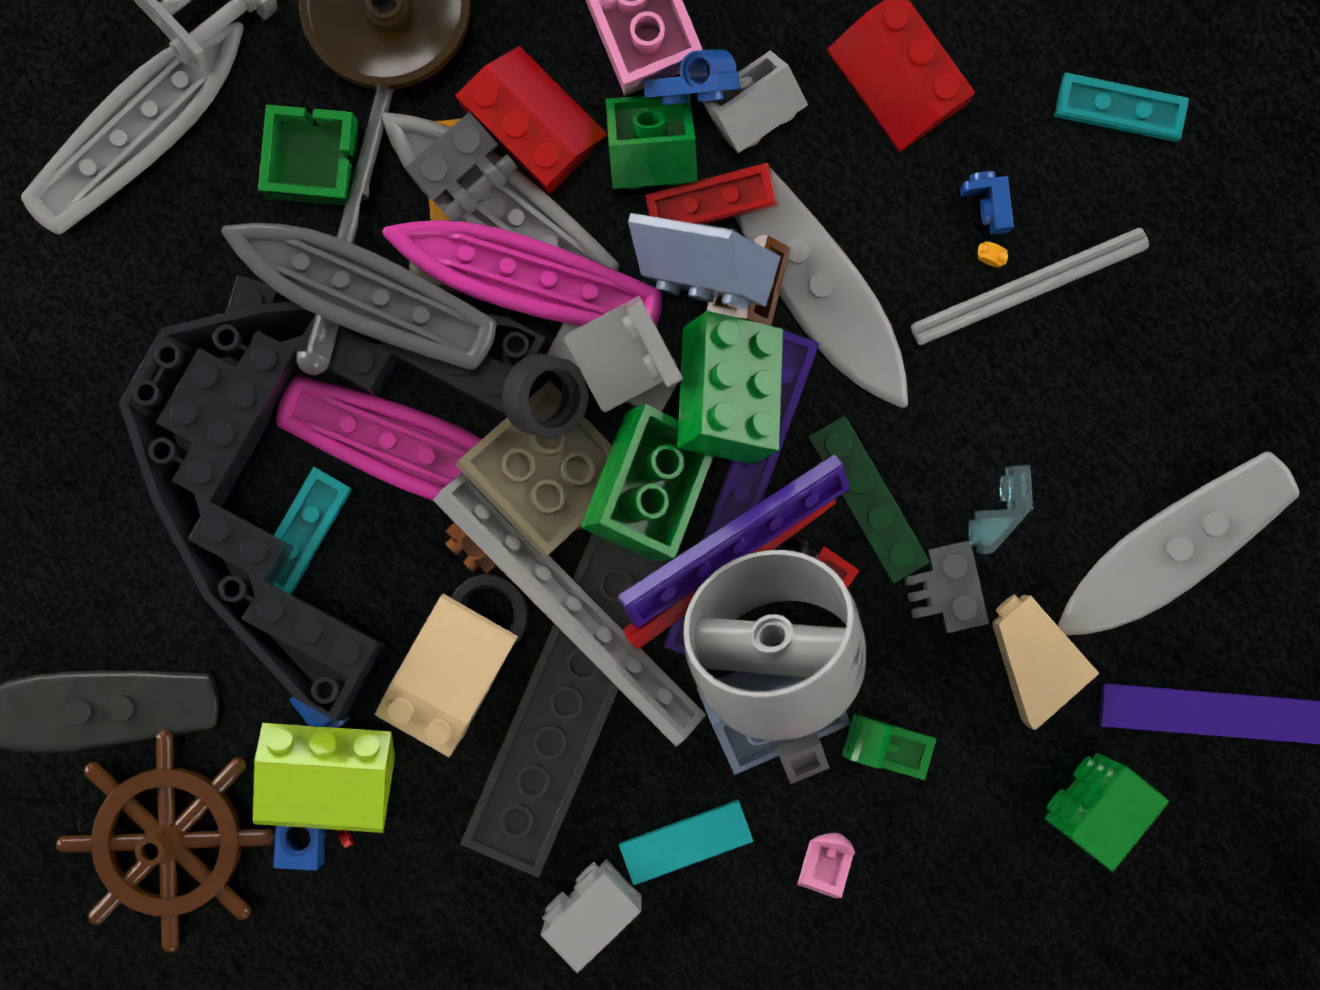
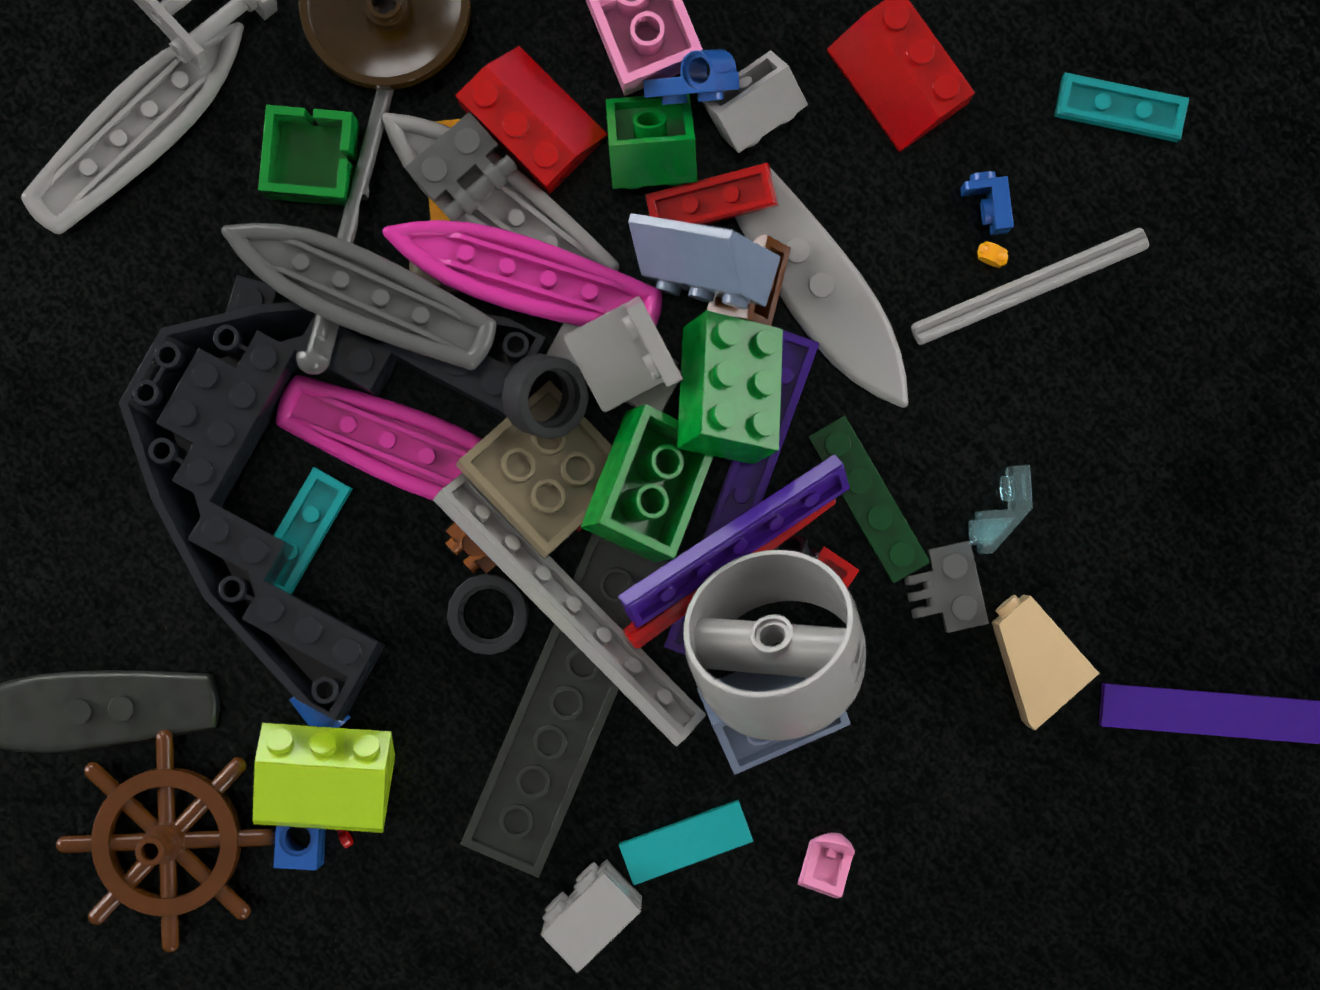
(446, 675): tan slope -> none
(802, 757): dark grey plate -> none
(888, 747): green plate -> none
(1105, 809): green brick -> none
(1179, 546): light grey piece -> none

